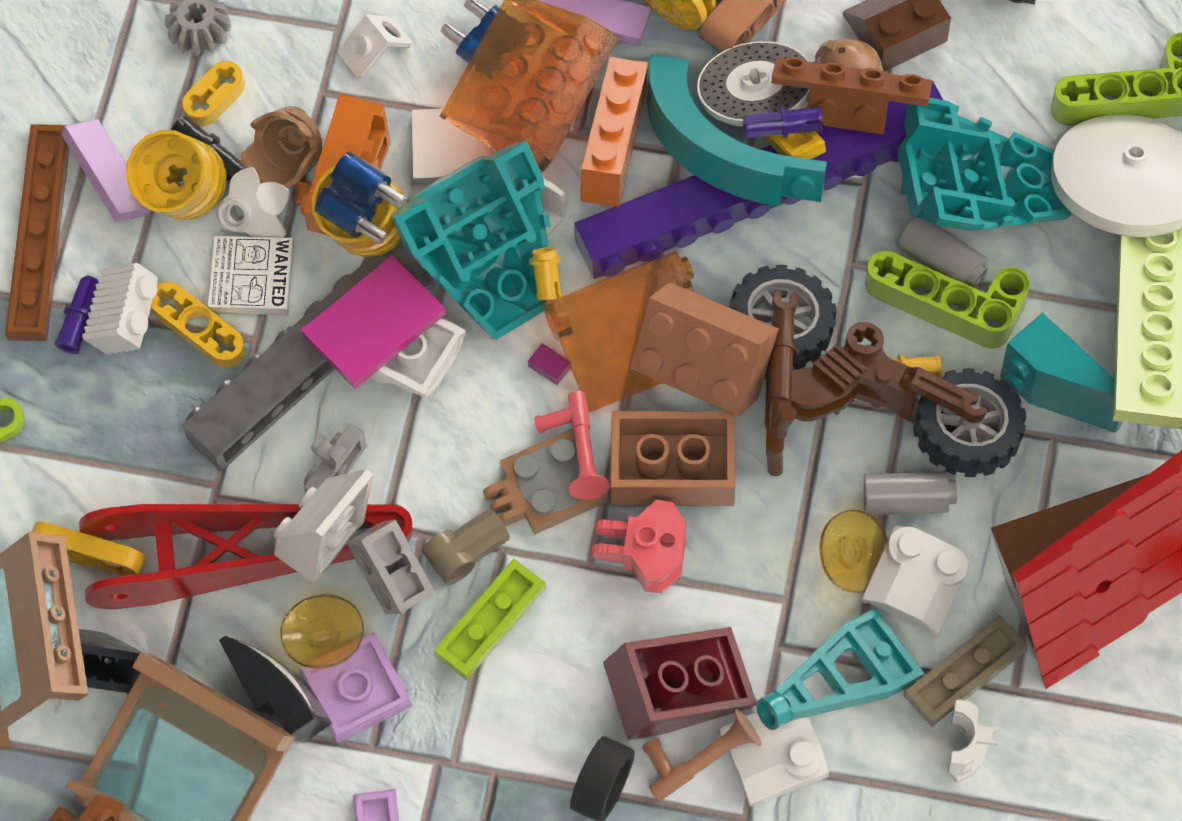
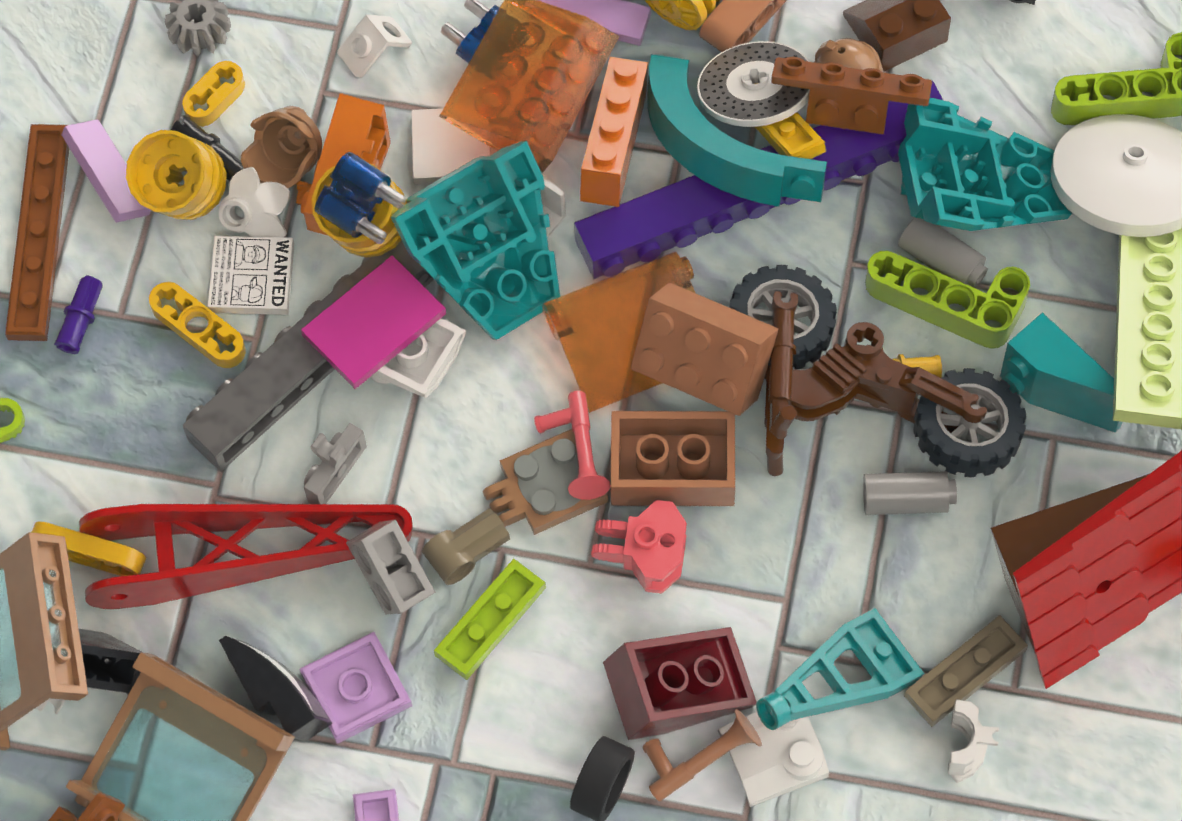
(120, 308): white brick -> none
(321, 617): clear yellow dish -> none
(324, 523): white slope -> none
(546, 273): yellow pin -> none
(549, 364): magenta piece -> none
(783, 122): dark purple axle -> none
(864, 542): clear yellow dish -> none
(917, 578): white slope -> none

